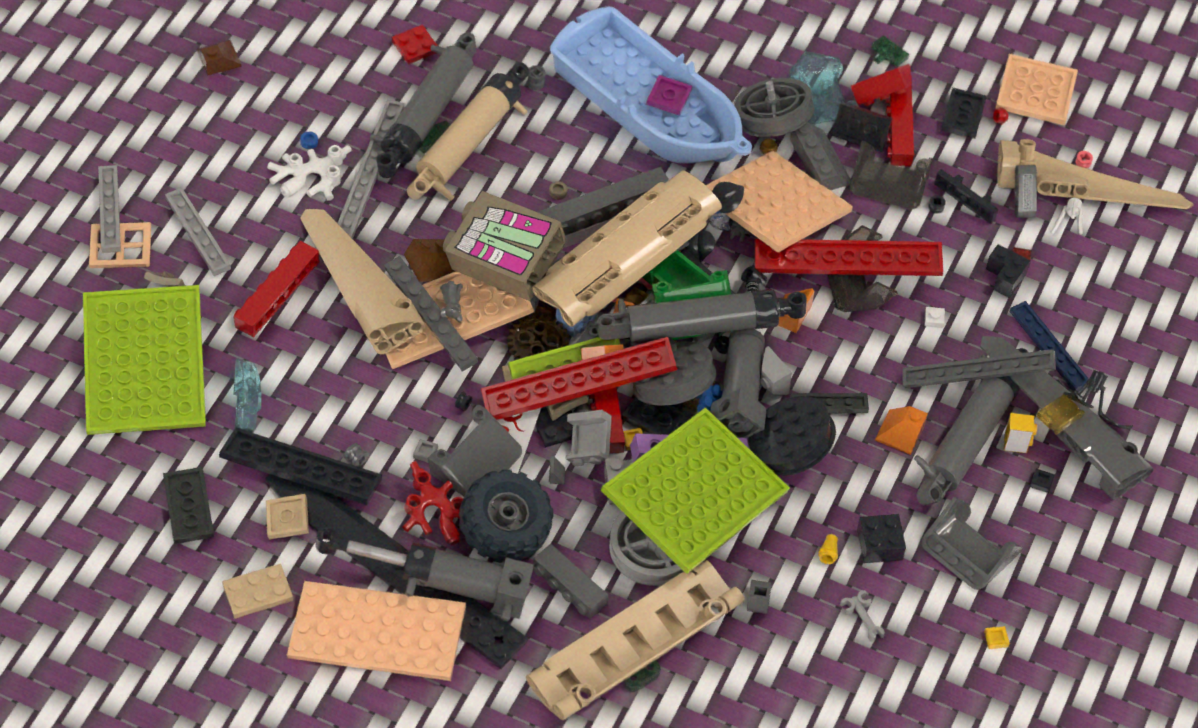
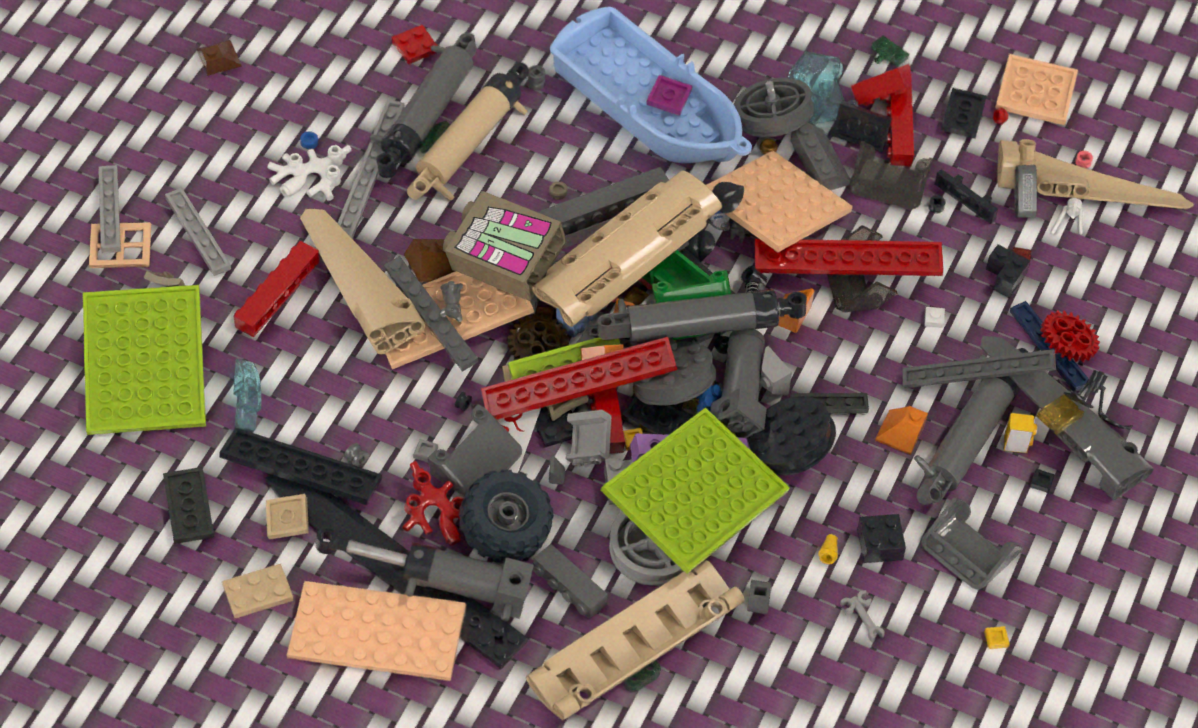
(1070, 336): none -> red gear

